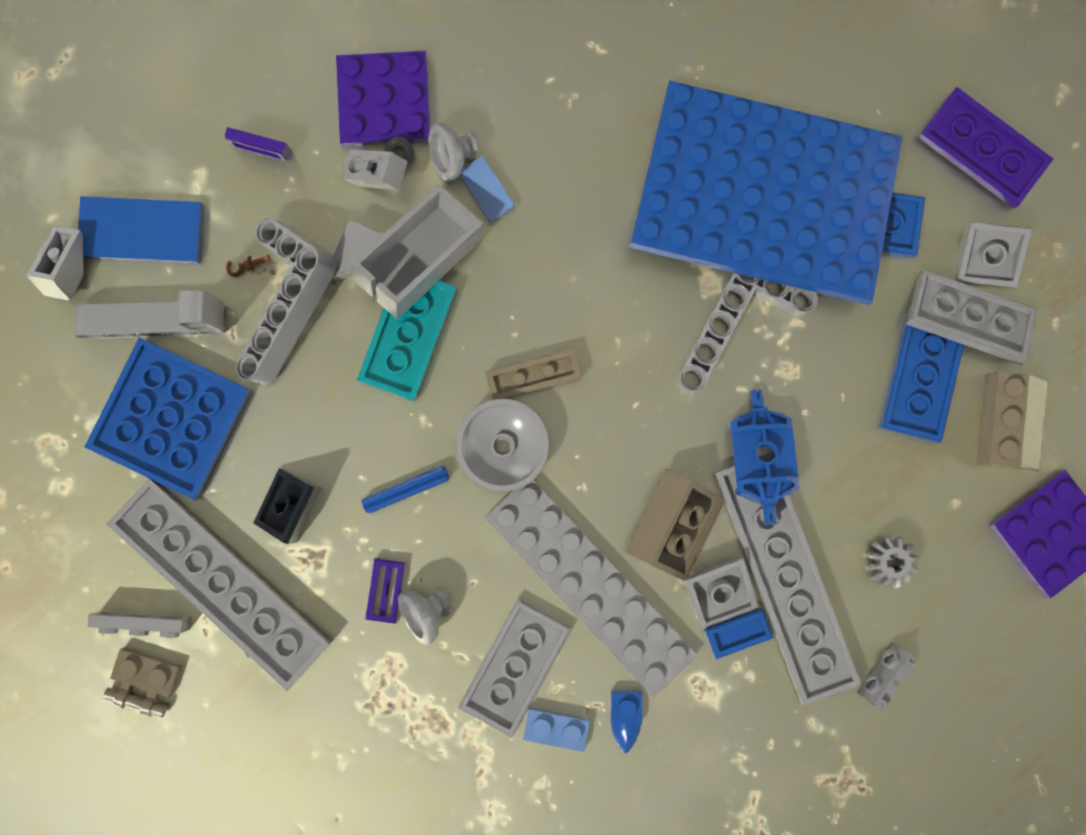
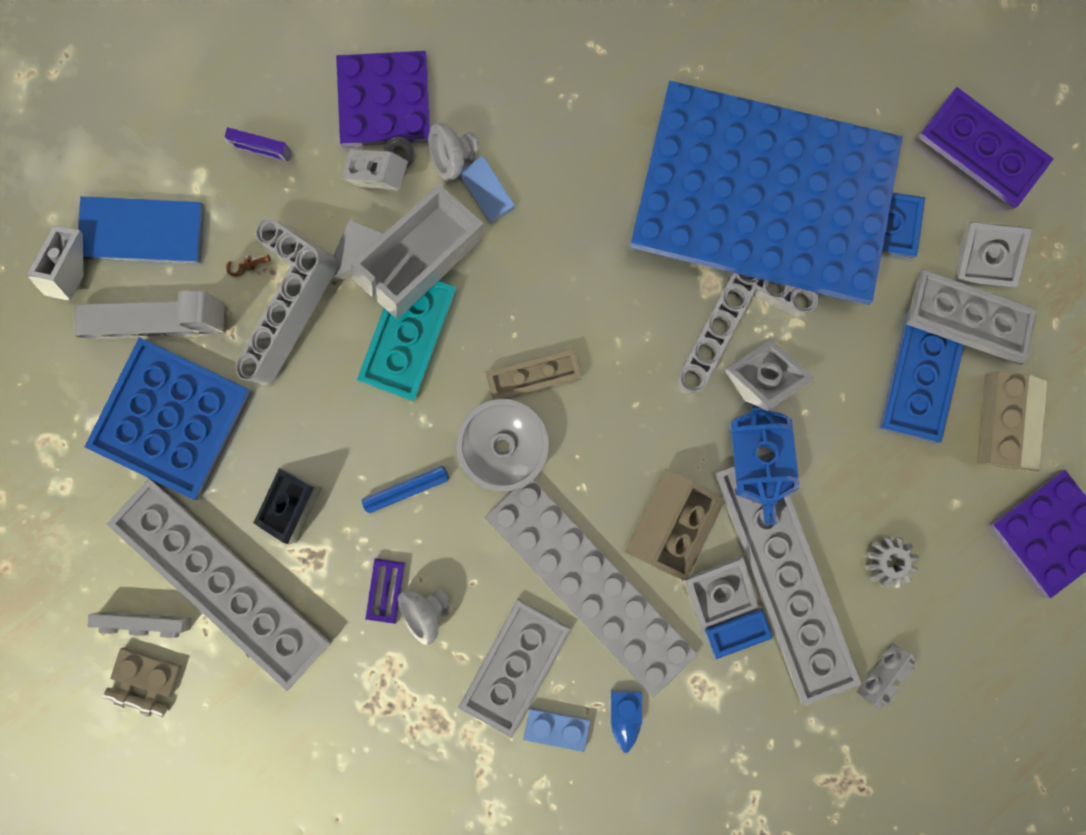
(768, 376): none -> light grey slope

